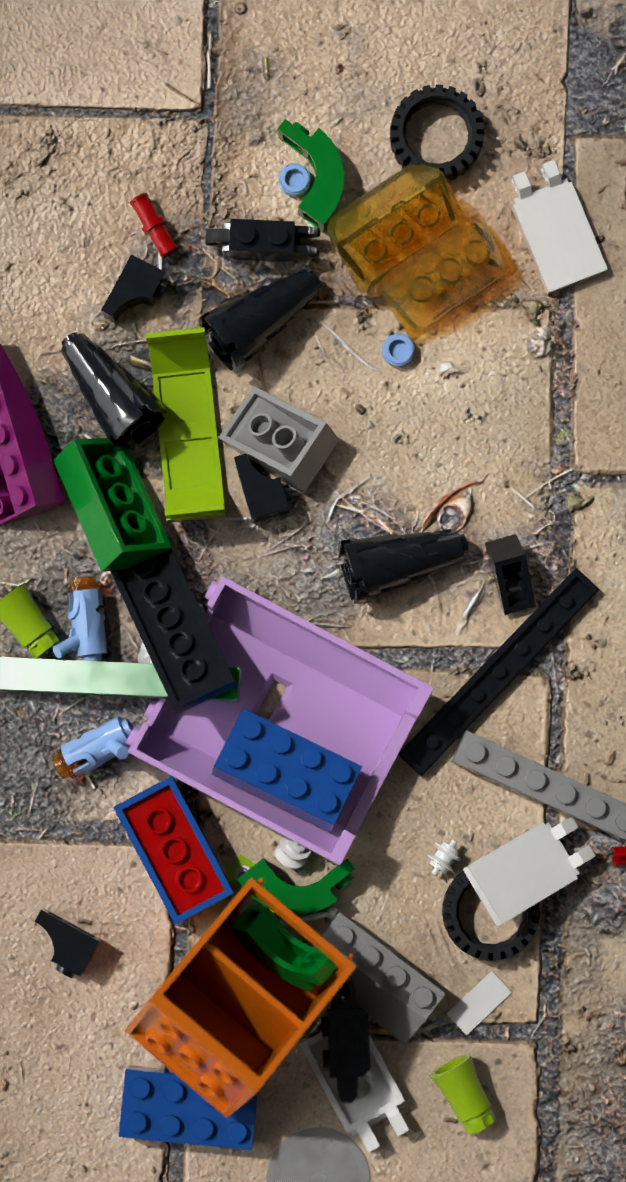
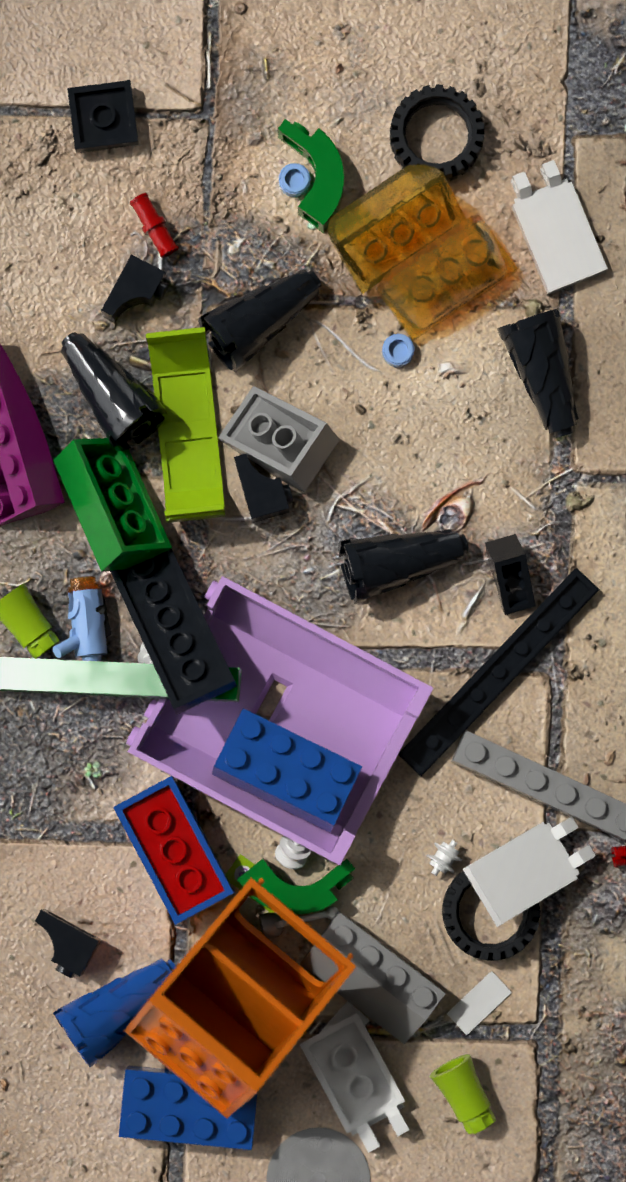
(93, 748): light blue piece -> none
(99, 1018): none -> blue cone
(103, 116): none -> black plate
(262, 240): black hinge -> none
(280, 950): green arch -> none
(347, 1042): black hinge -> none
(542, 364): none -> black cone

